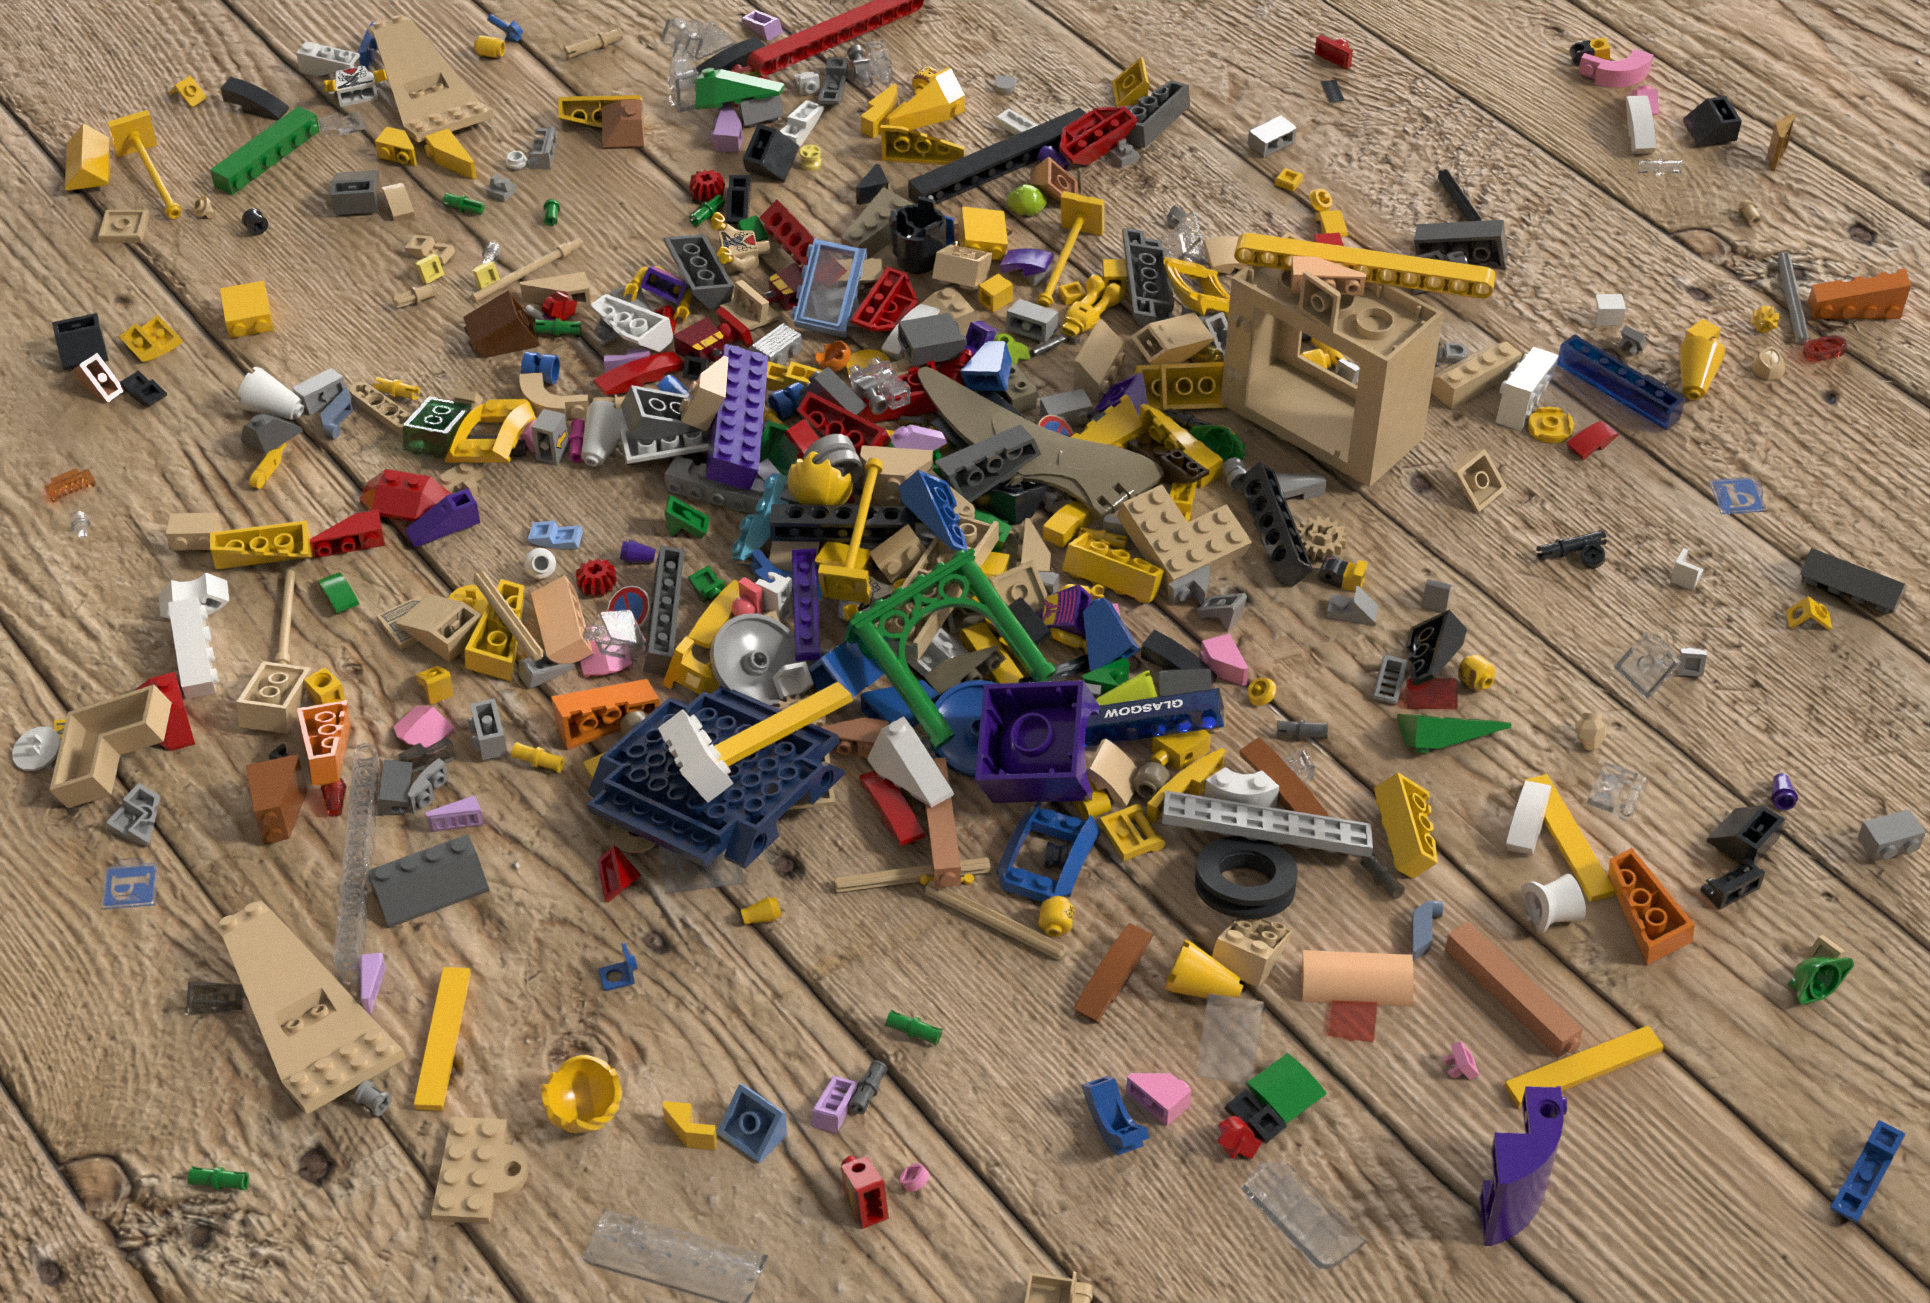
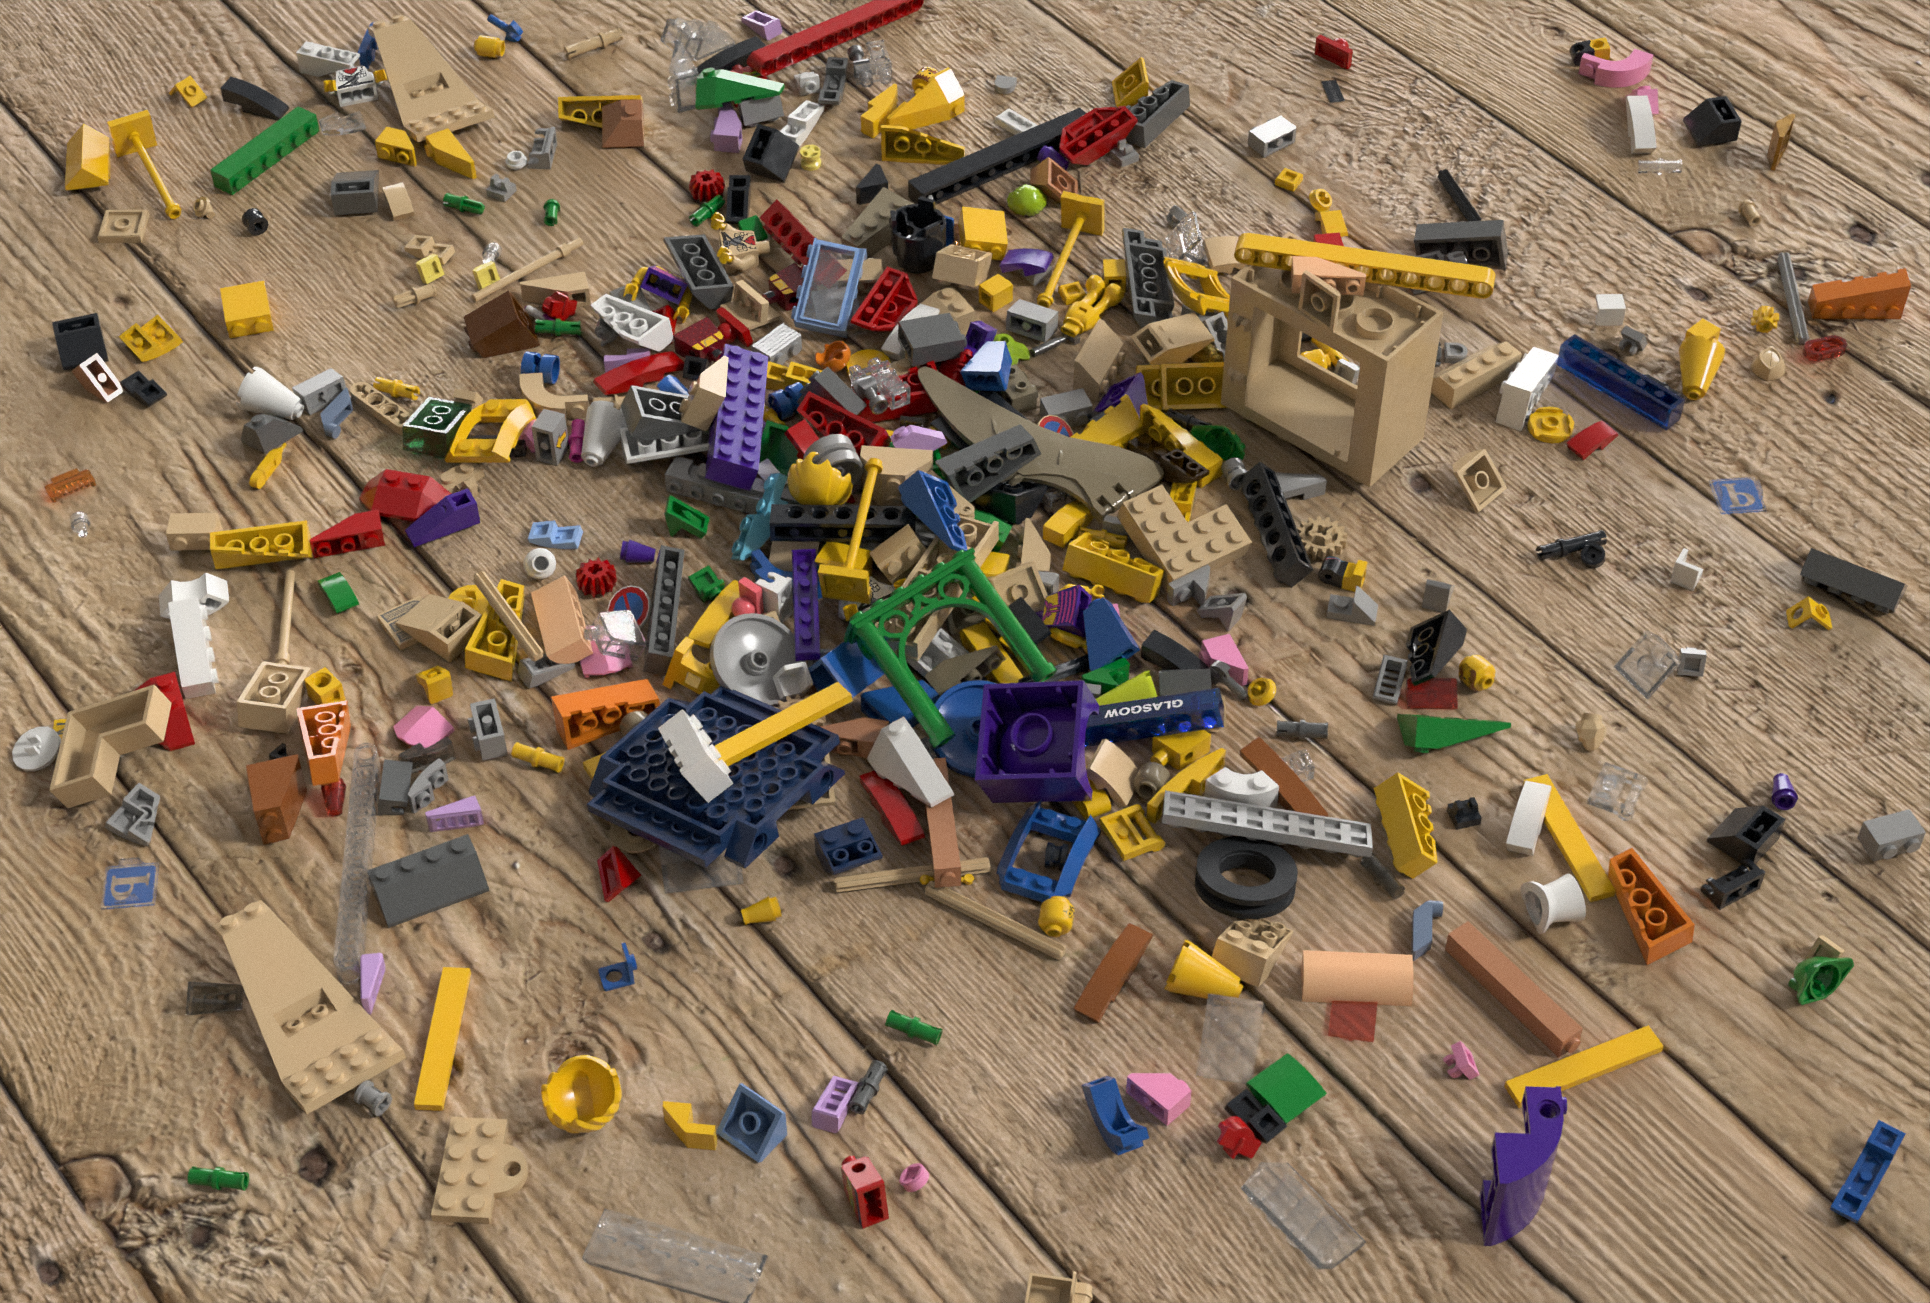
(846, 847): none -> dark blue slope
(1220, 673): none -> dark grey bar
(1464, 813): none -> black tile

